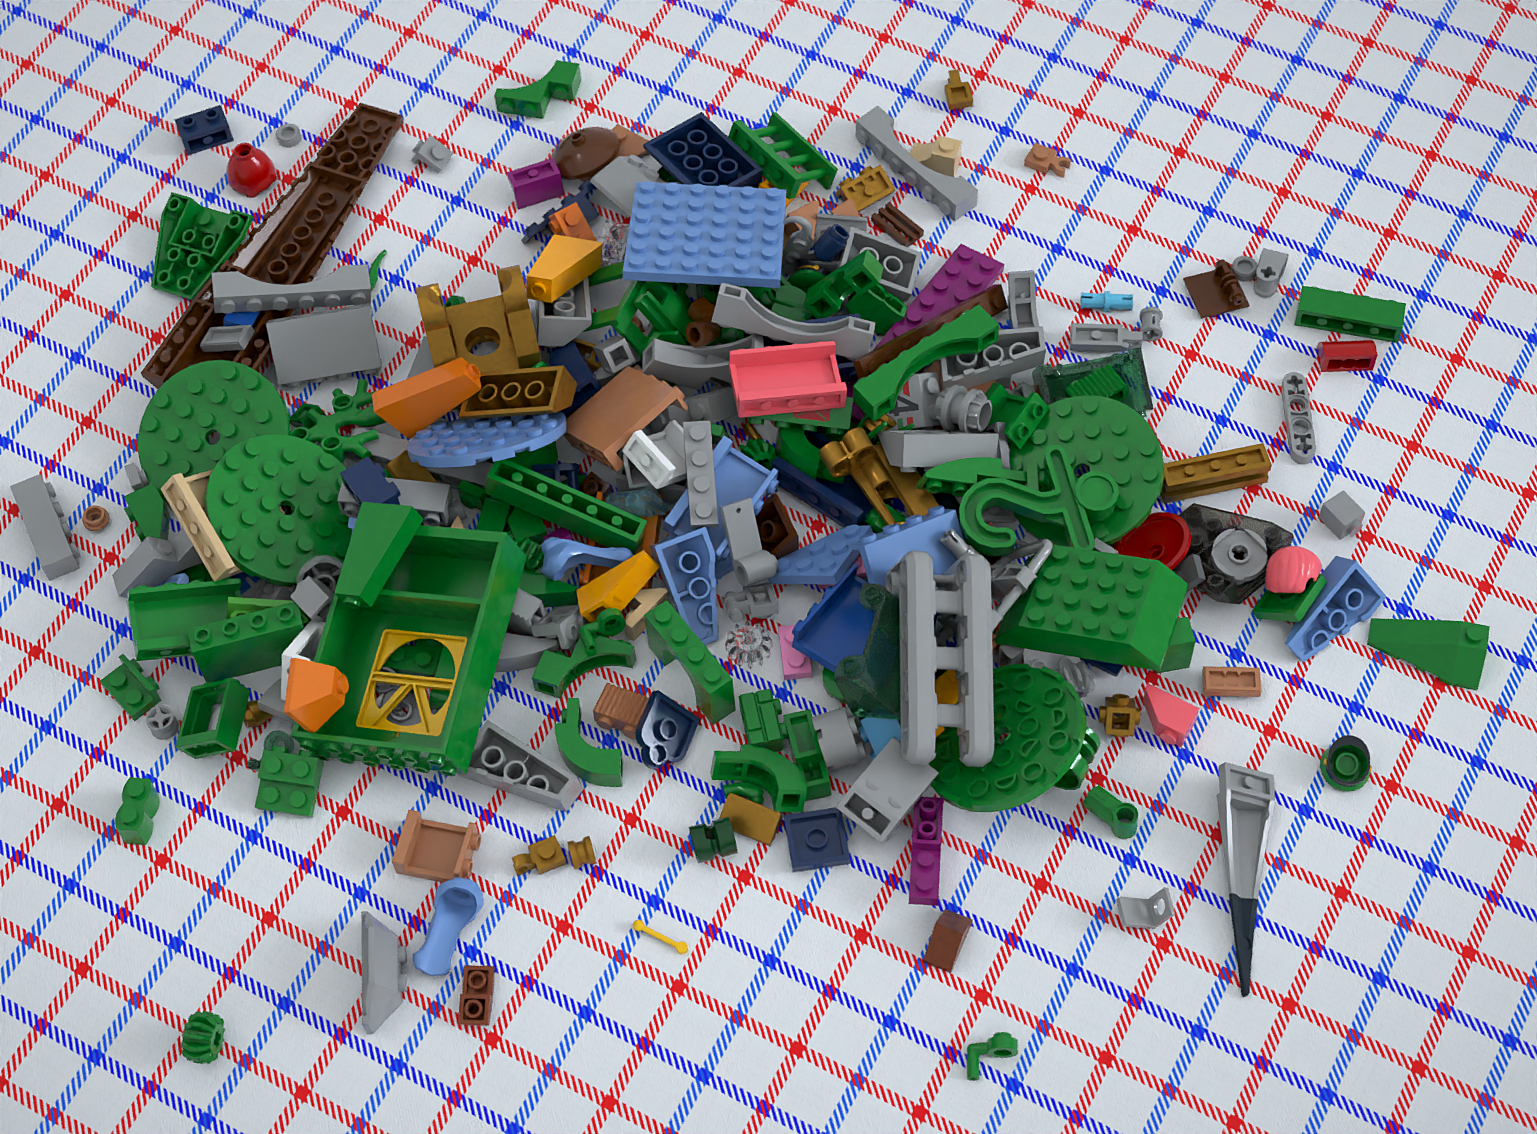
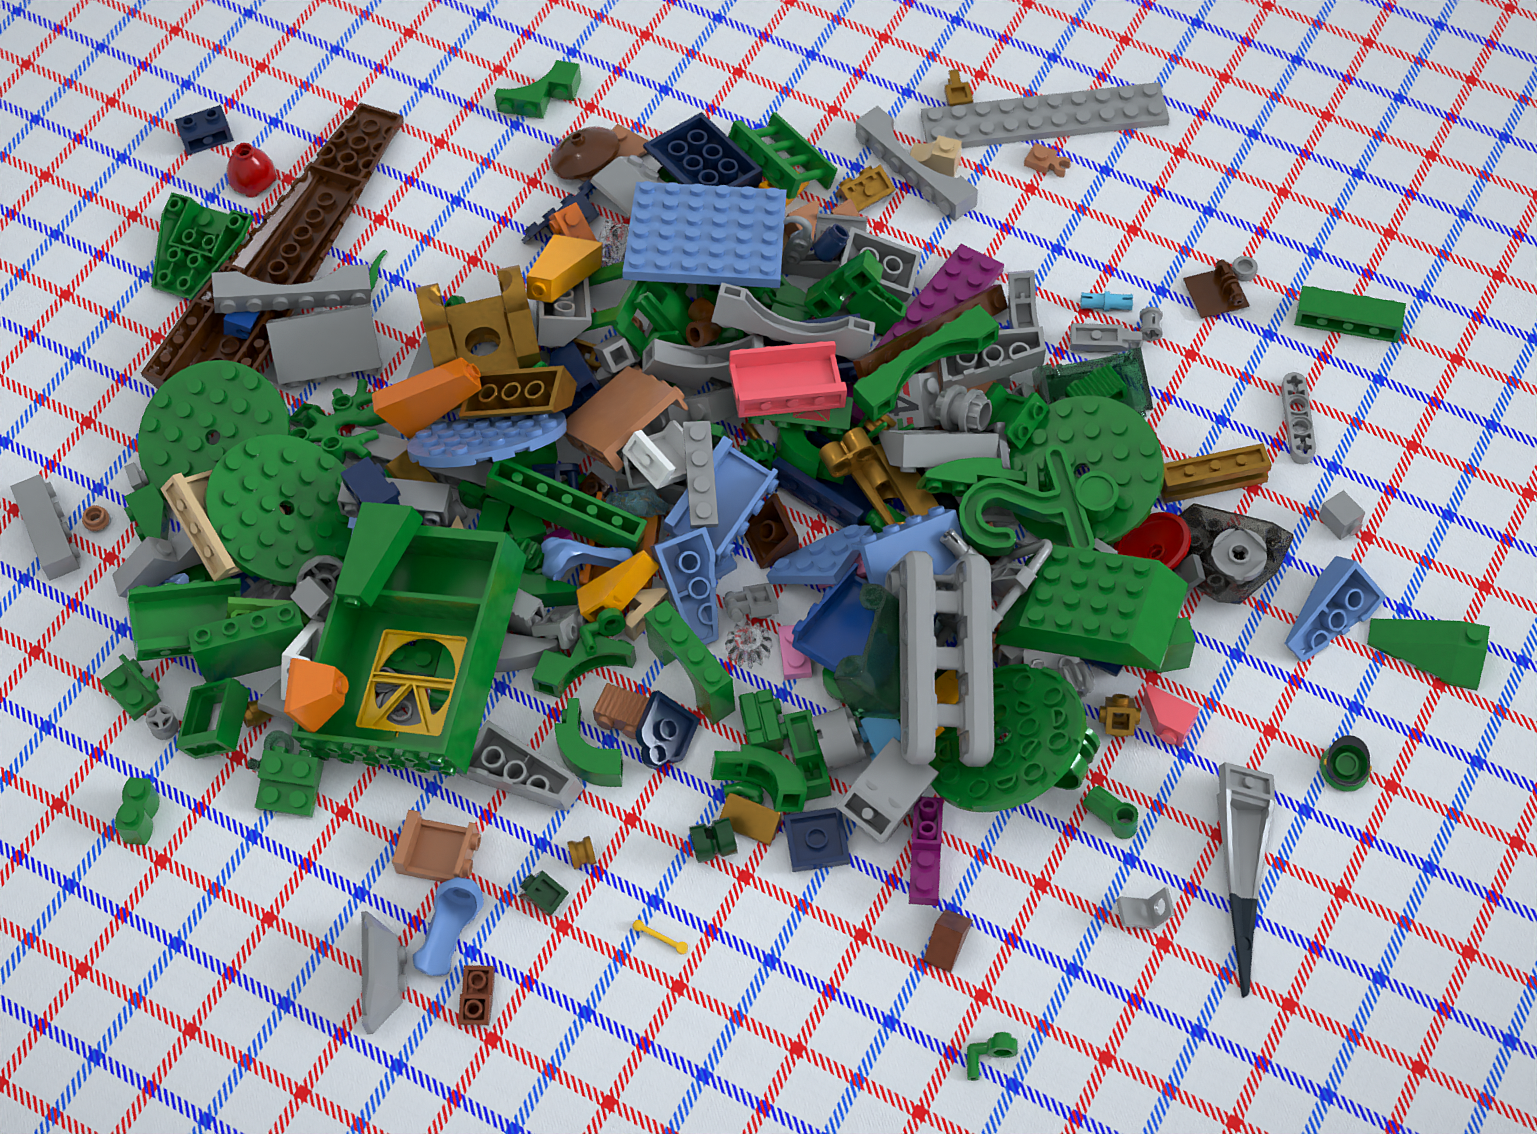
(202, 1037): green gear -> none
(227, 338): light grey tile -> none
(288, 135): light grey tile -> none
(432, 153): light grey bracket -> none
(536, 183): magenta panel -> none
(543, 855): pearl gold plate -> none
(543, 892): none -> dark green bracket
(748, 559): light grey door -> none
(806, 274): green piece -> none
(899, 222): reddish brown tile -> none
(1048, 115): none -> light grey plate
(1231, 681): nougat plate -> none
(1269, 271): light grey piece -> none
(1288, 606): green plate -> none
(1291, 569): coral piece -> none
(1347, 355): red brick -> none

